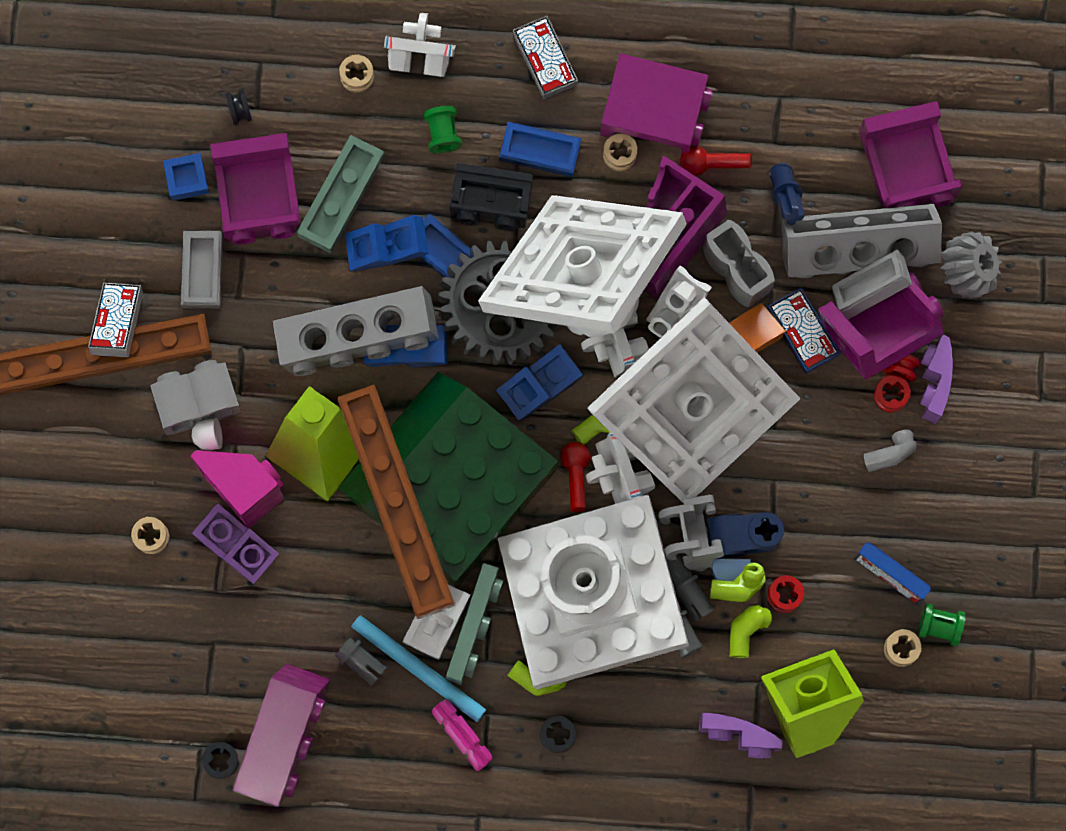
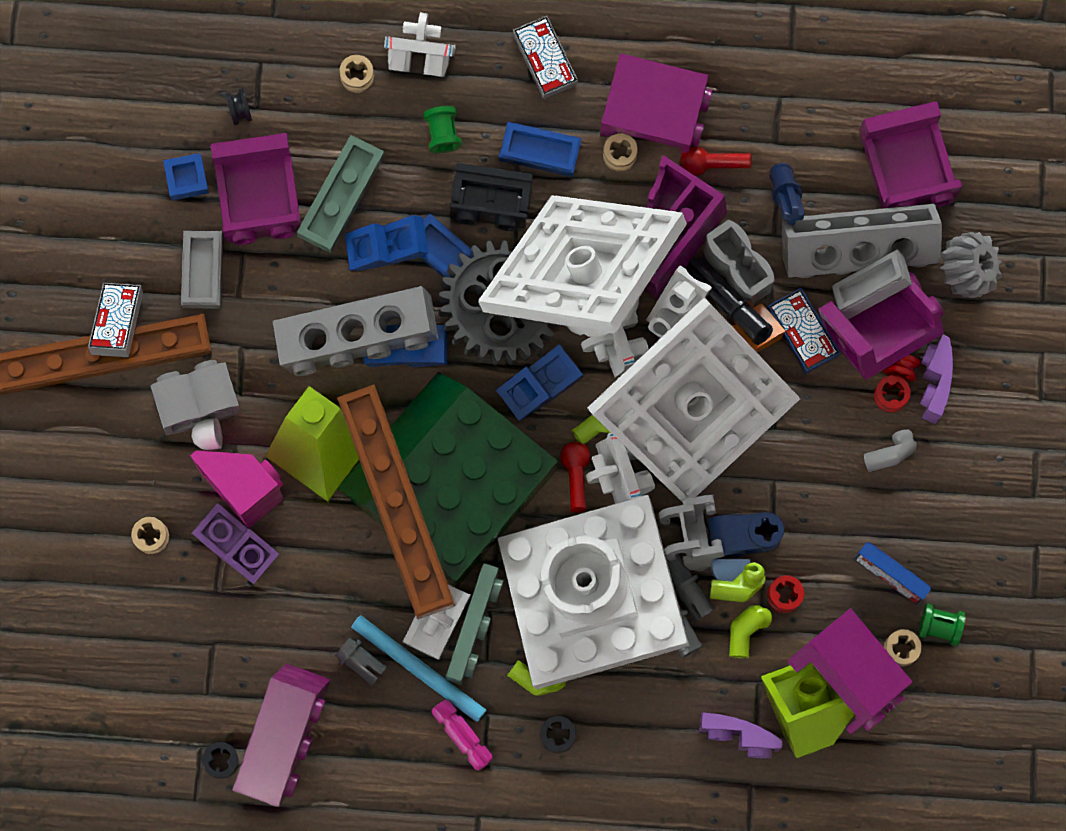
(738, 310): none -> black axle
(855, 669): none -> magenta panel

